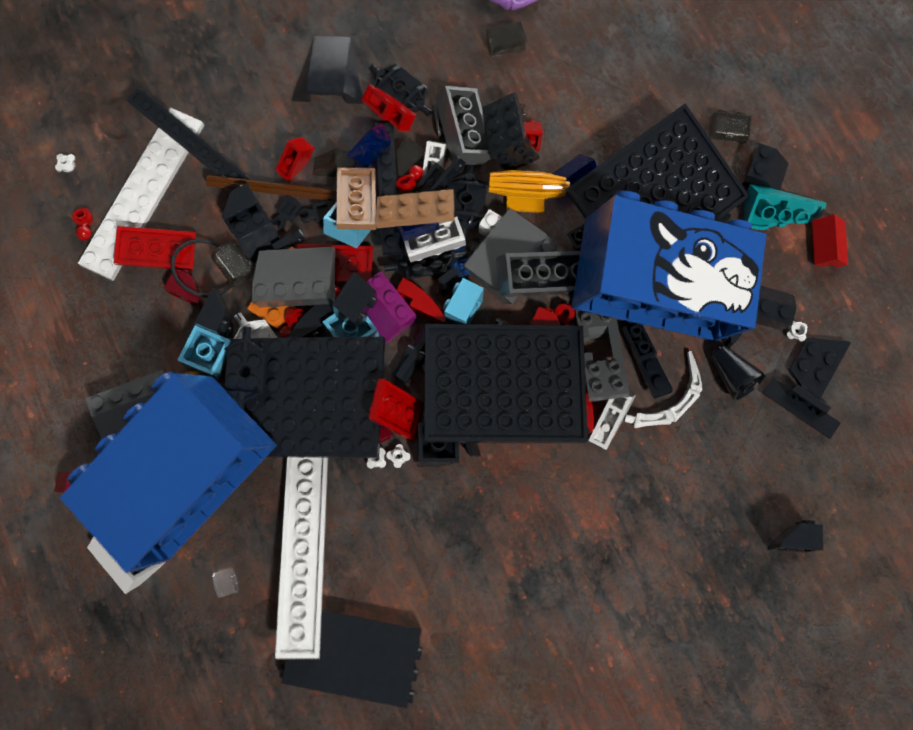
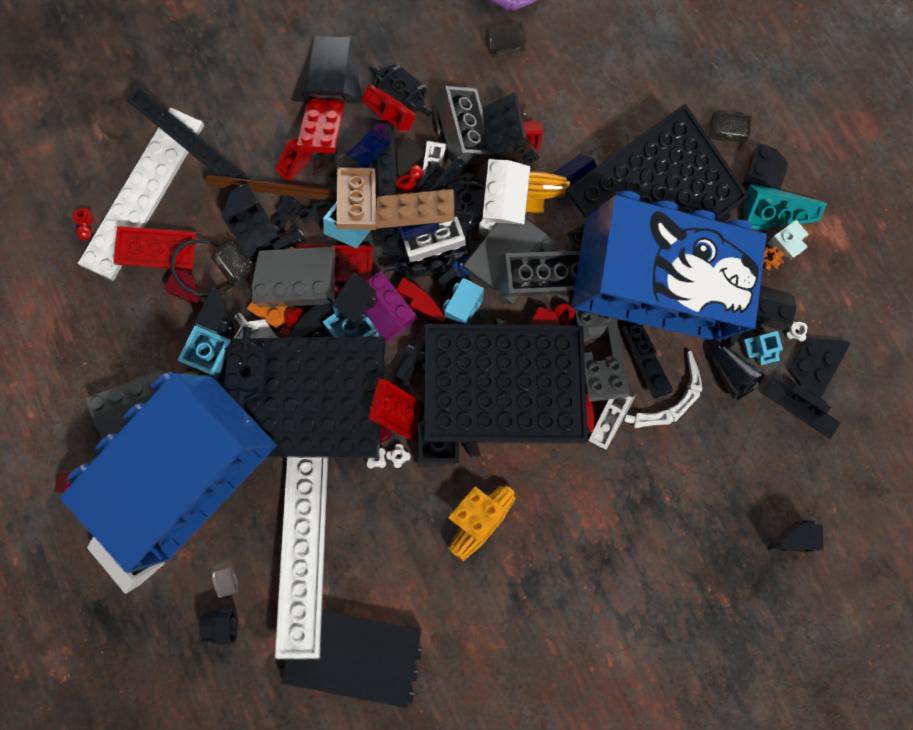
(68, 166): white plate -> none
(219, 626): none -> black piece
(321, 126): none -> red plate
(478, 518): none -> light orange plate
(506, 192): none -> white slope
(763, 347): none -> medium azure brick
(776, 255): none -> orange gear
(790, 240): none -> light aqua brick
(830, 241): red piece -> none

